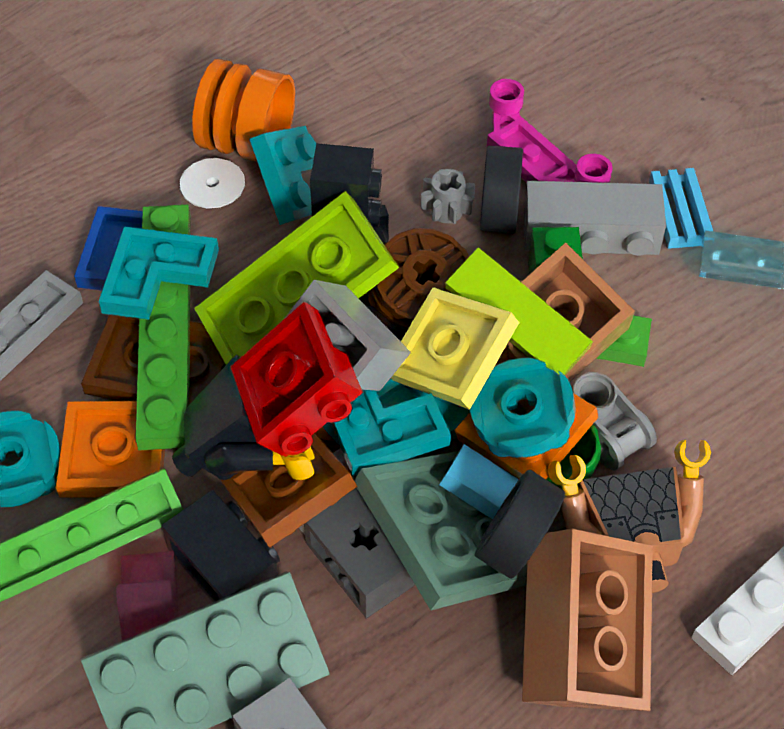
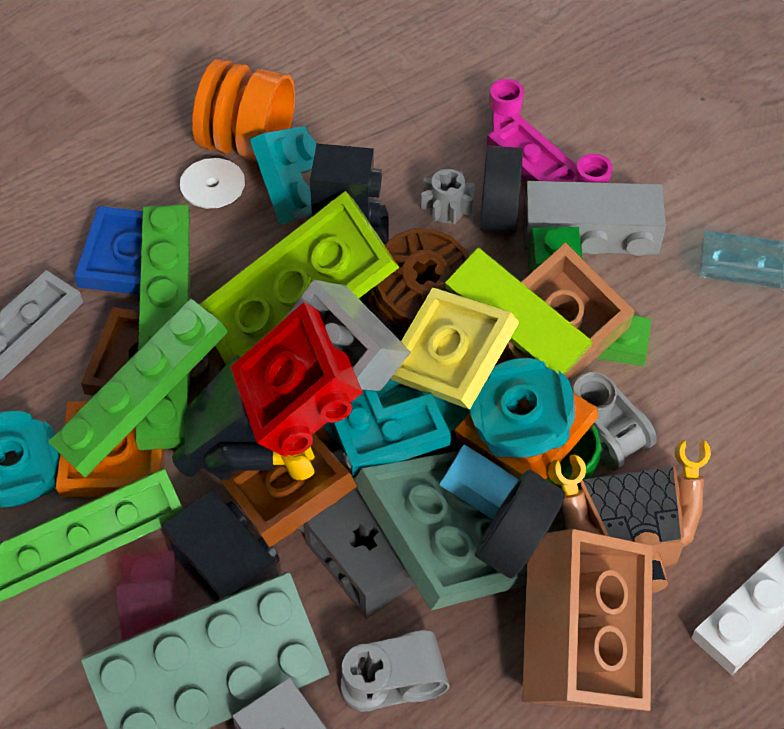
(138, 387): none -> bright green plate
(147, 259): teal plate -> none
(400, 669): none -> light grey piece
(697, 204): medium azure tile -> none

